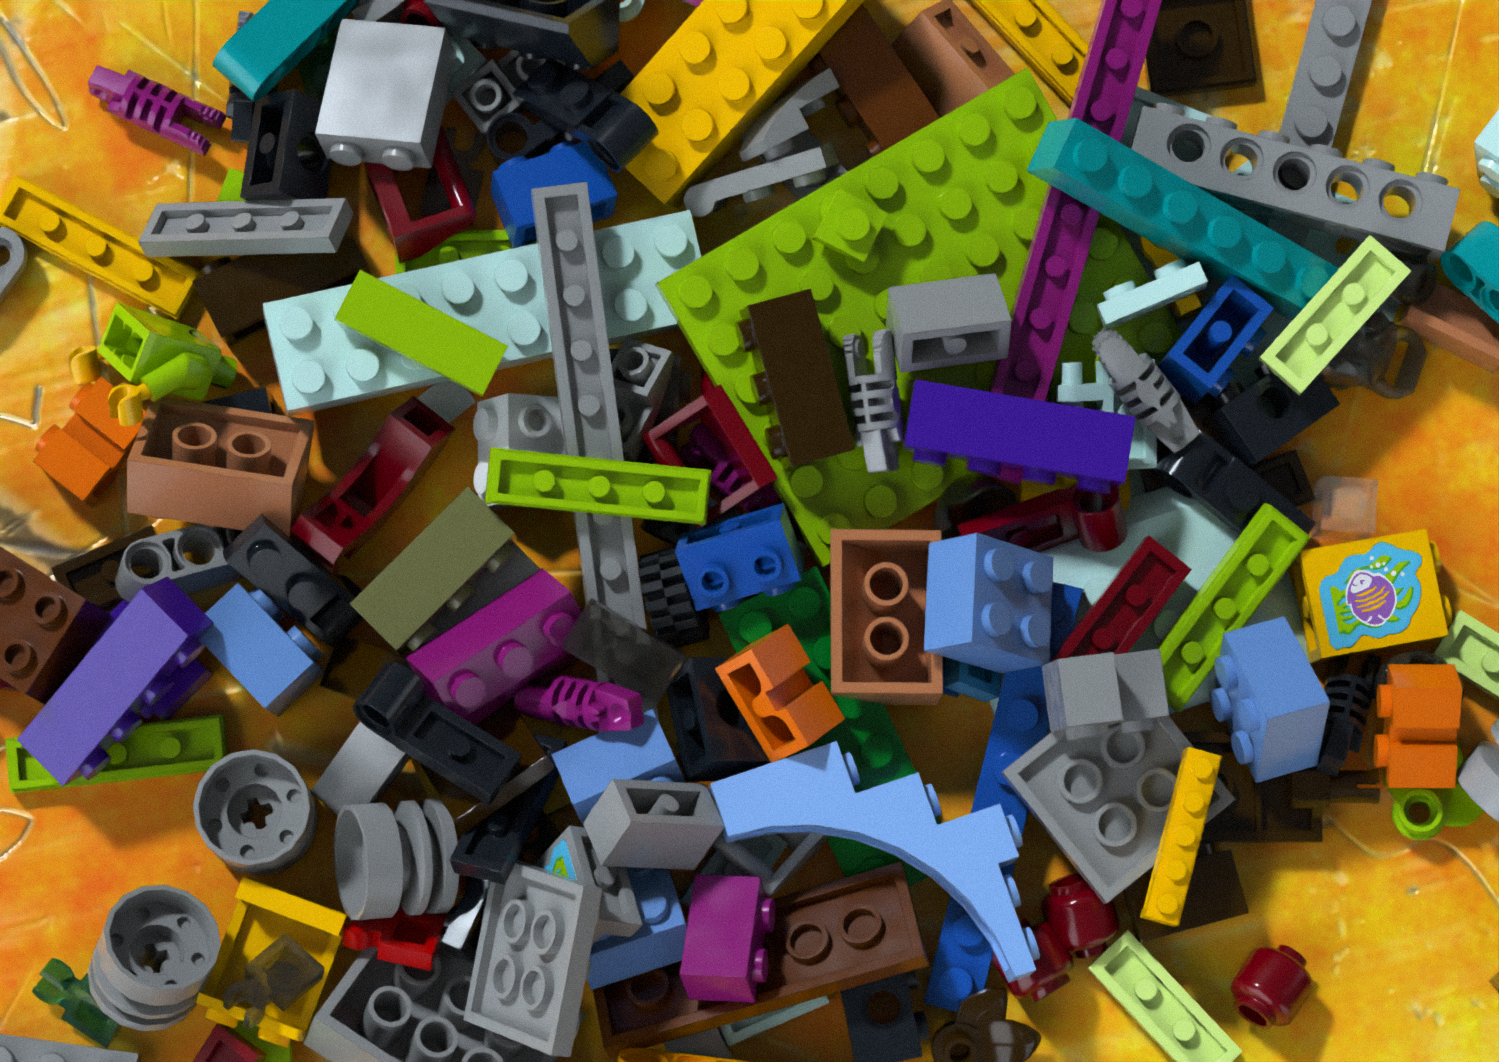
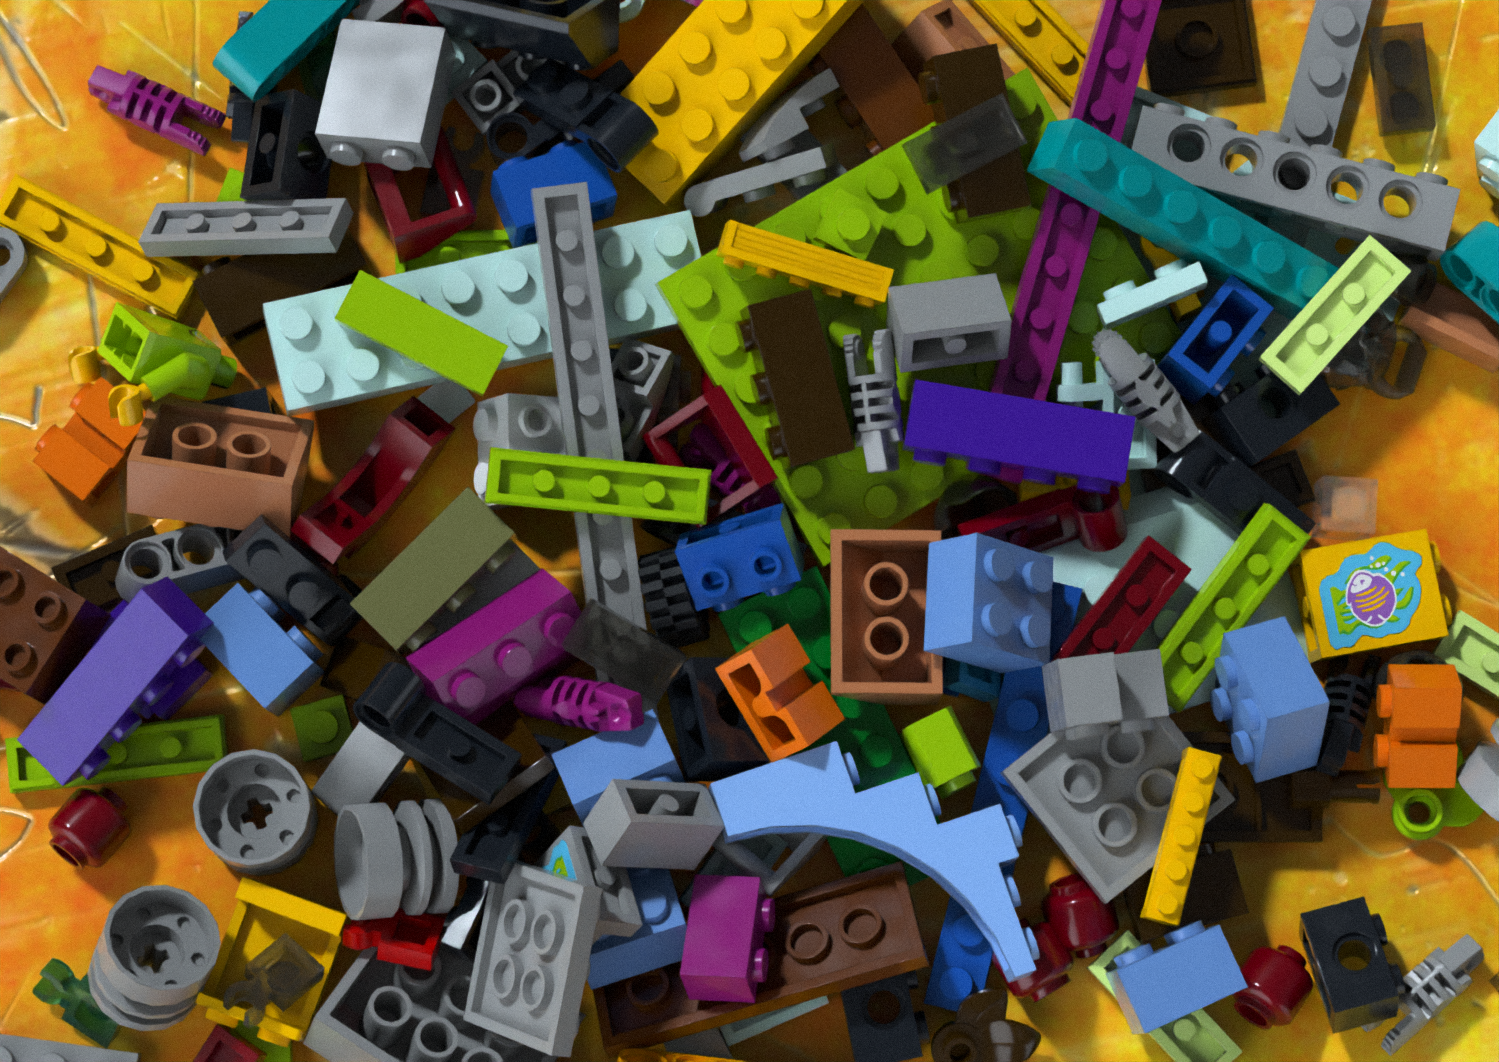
(89, 827): none -> dark red head
(322, 727): none -> lime plate
(804, 264): none -> yellow piece
(941, 752): none -> lime brick
(953, 86): none -> dark brown brick
(964, 143): none -> clear smoke plate
(1176, 978): none -> medium blue brick
(1350, 995): none -> black brick
(1400, 79): none -> clear smoke plate
(1431, 989): none -> light grey hinge

